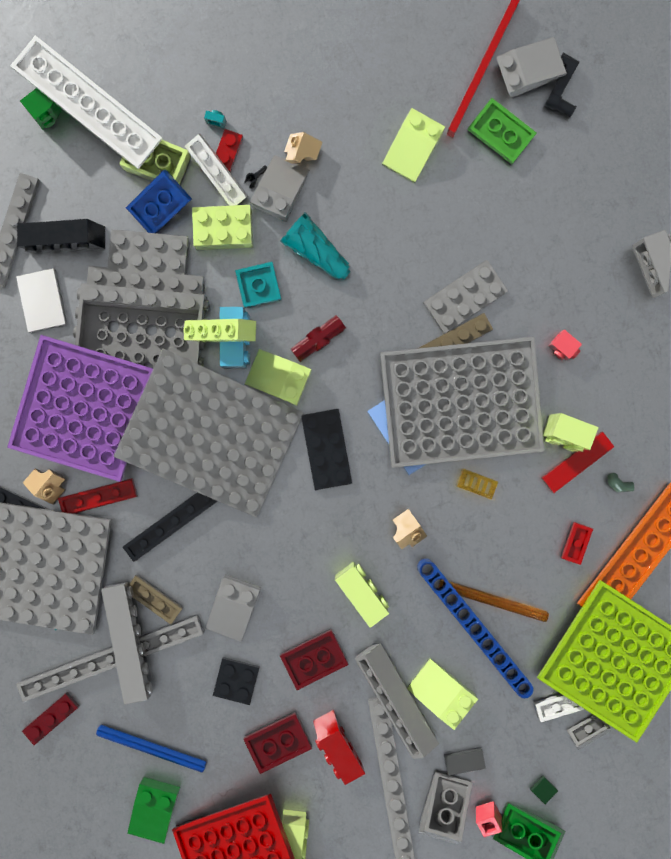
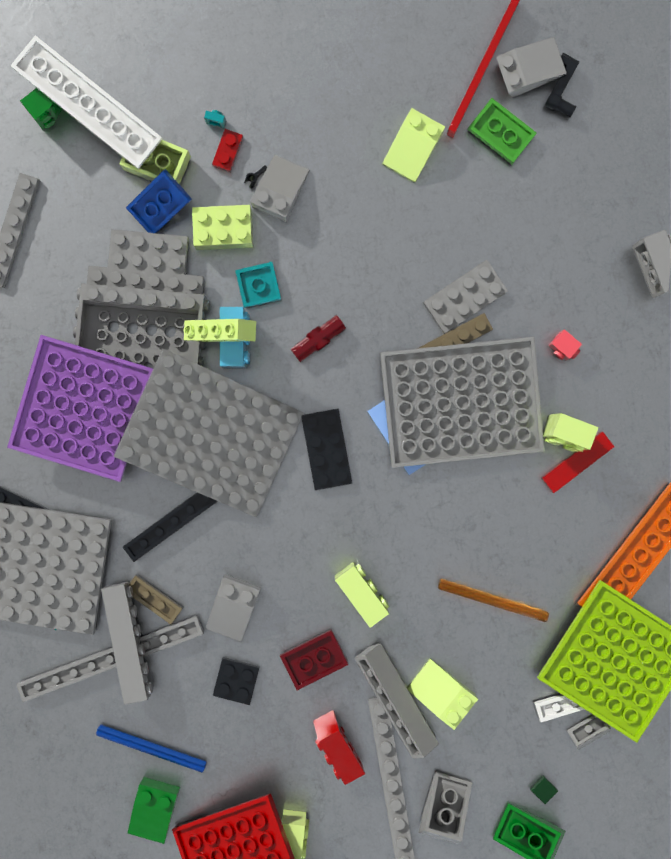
(41, 300): white tile -> none
(45, 485): tan brick -> none
(50, 718): dark red plate -> none
(60, 235): black wedge -> none
(98, 497): red tile -> none
(215, 170): white plate -> none
(277, 743): dark red plate -> none
(278, 377): yellowish green slope -> none
(301, 147): tan brick -> none
(311, 243): teal cone -> none
(408, 530): tan brick -> none
(462, 477): clear yellow slope -> none
(464, 761): dark grey tile -> none
(479, 636): blue beam -> none
(488, 819): coral brick -> none
(577, 543): red plate -> none
(619, 486): sand green arm -> none

